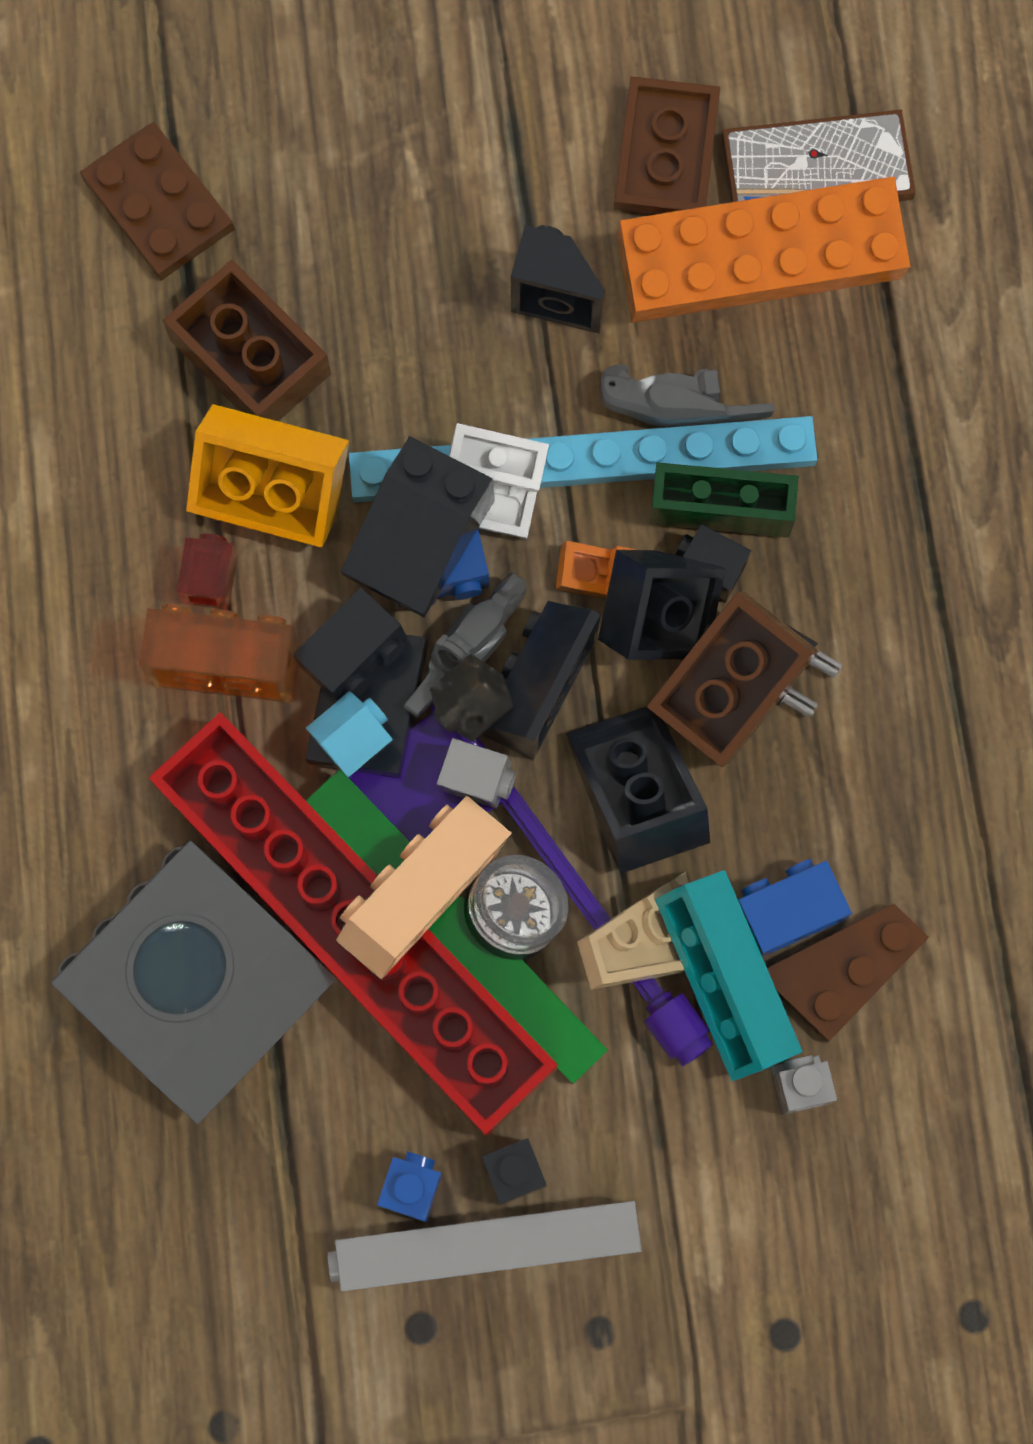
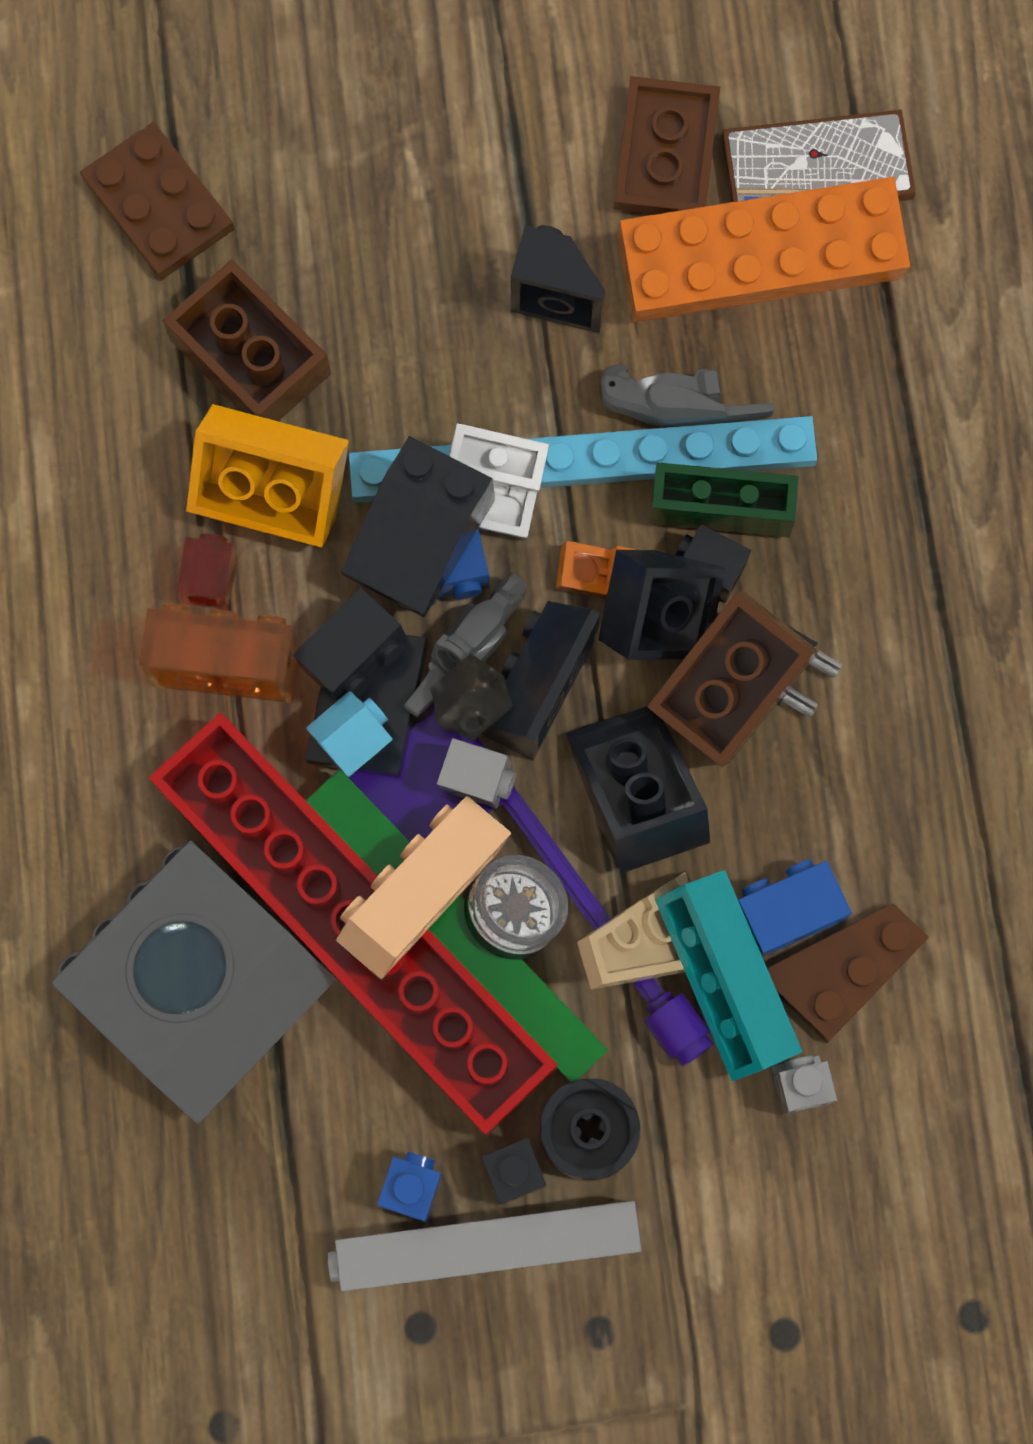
(618, 1125): none -> black brick

